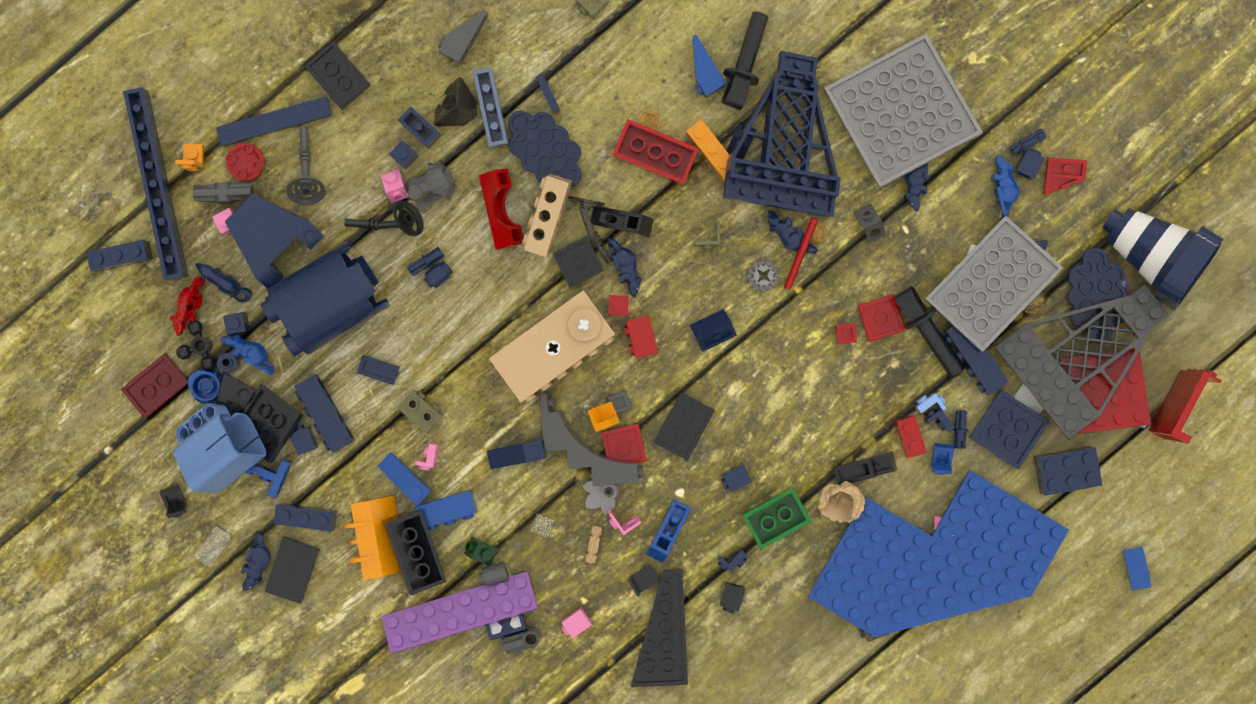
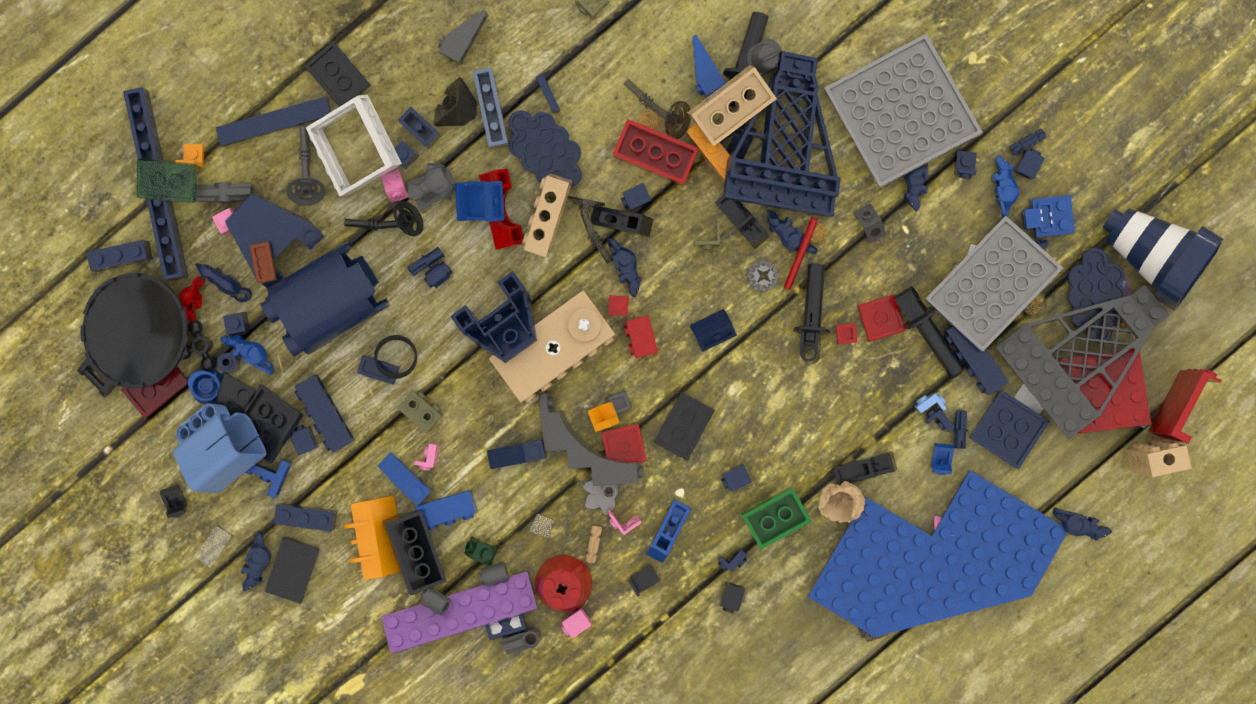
(132, 332): none -> black dish
(166, 180): none -> clear green tile
(245, 162): red dish -> none
(263, 262): none -> copper plate
(377, 133): none -> white window
(390, 338): none -> black tyre
(435, 601): none -> dark grey brick
(479, 201): none -> blue panel
(505, 329): none -> dark blue wedge
(568, 572): none -> red cone
(578, 262): black plate -> none
(635, 197): none -> dark blue brick
(663, 650): black wing -> none
(671, 117): none -> clear smoke dish
(743, 221): none -> black slope
(744, 108): none -> tan brick
(764, 56): none -> dark grey piece
(811, 329): none -> black piece
(910, 436): red brick -> none
(965, 164): none -> dark blue bracket
(1049, 216): none -> blue piece
(1063, 173): red wing -> none
(1067, 470): dark blue brick -> none
(1078, 525): none -> dark blue animal
(1137, 568): blue slope -> none
(1158, 458): none -> tan brick

